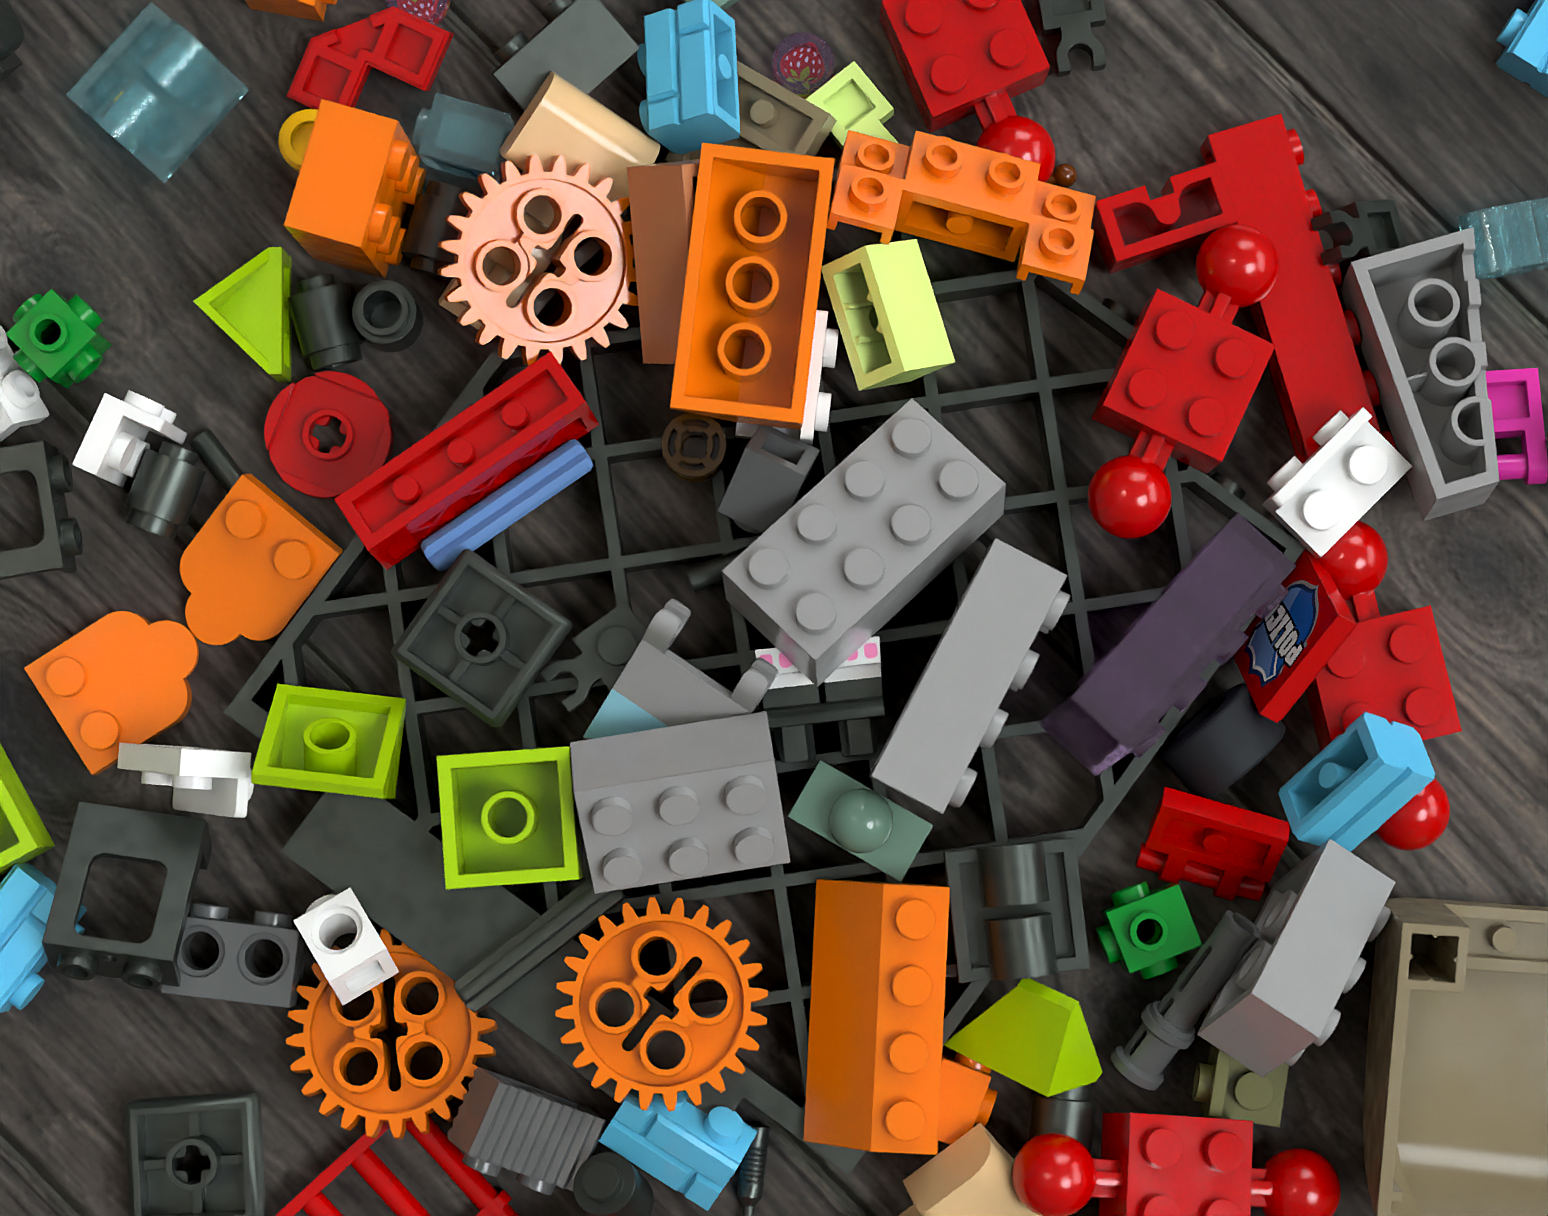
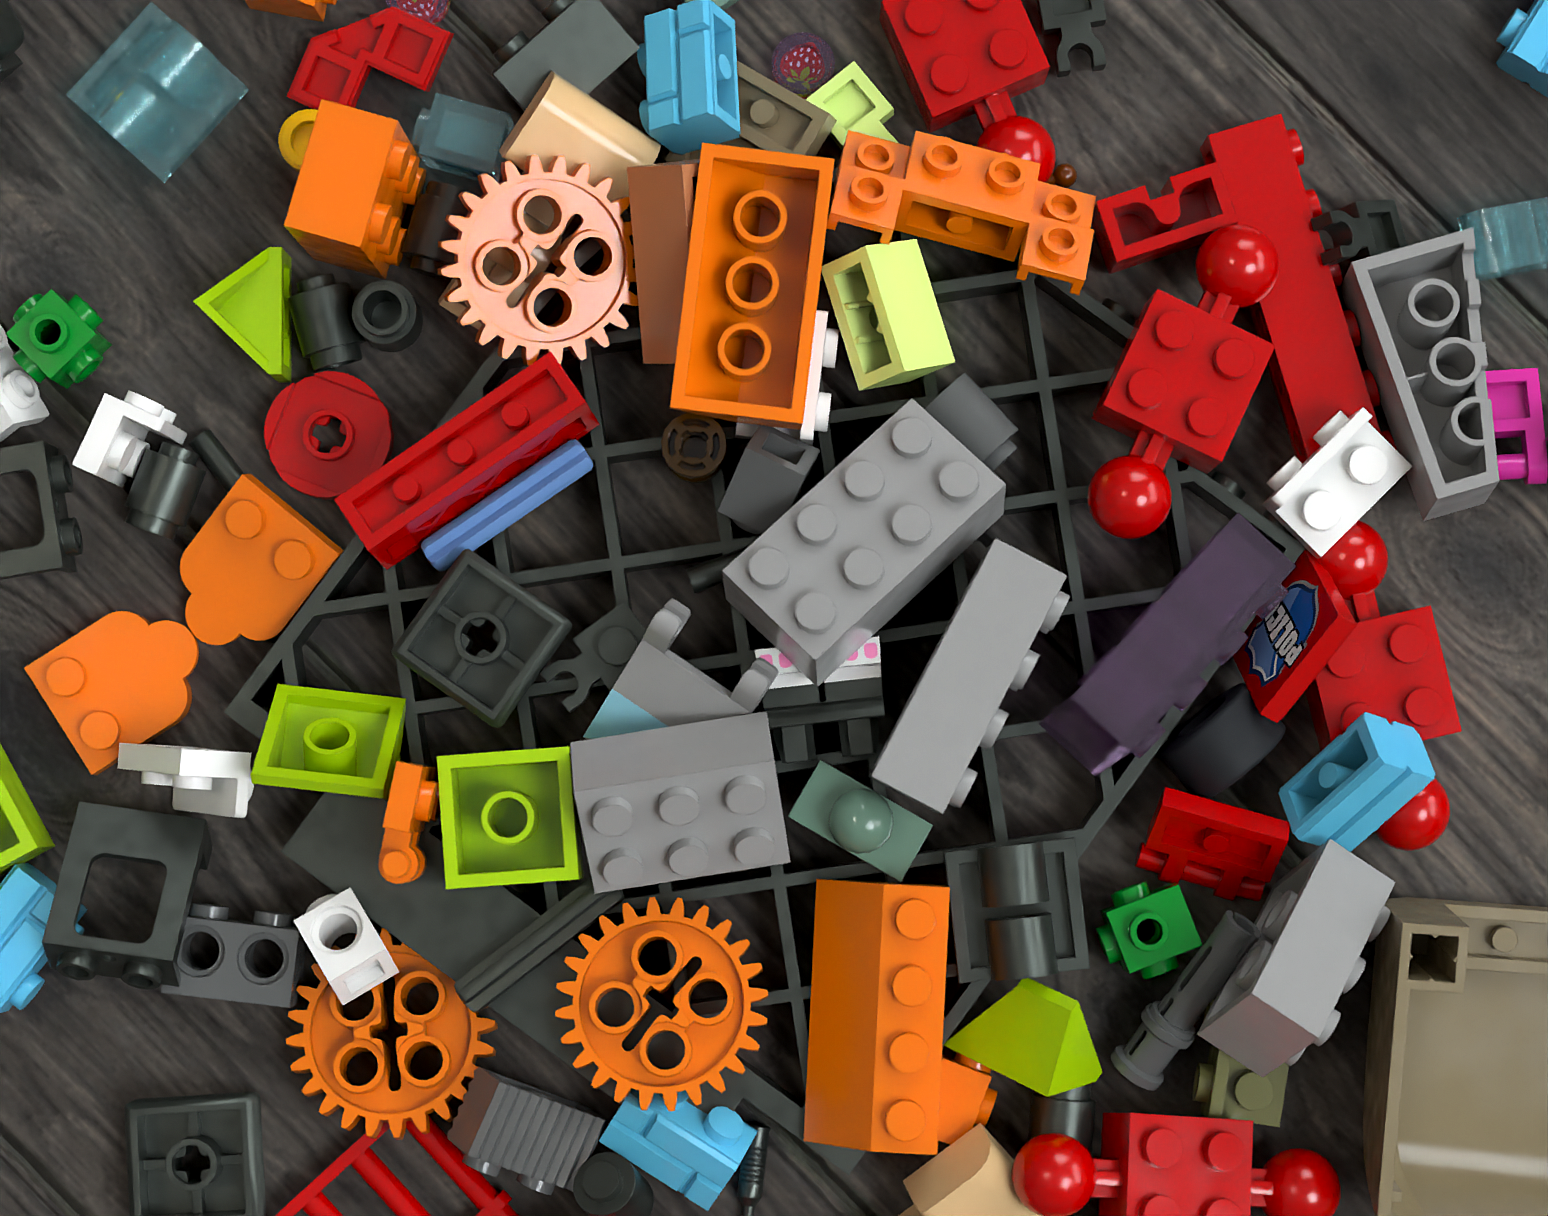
(410, 805): none -> orange plate
(975, 421): none -> dark grey brick

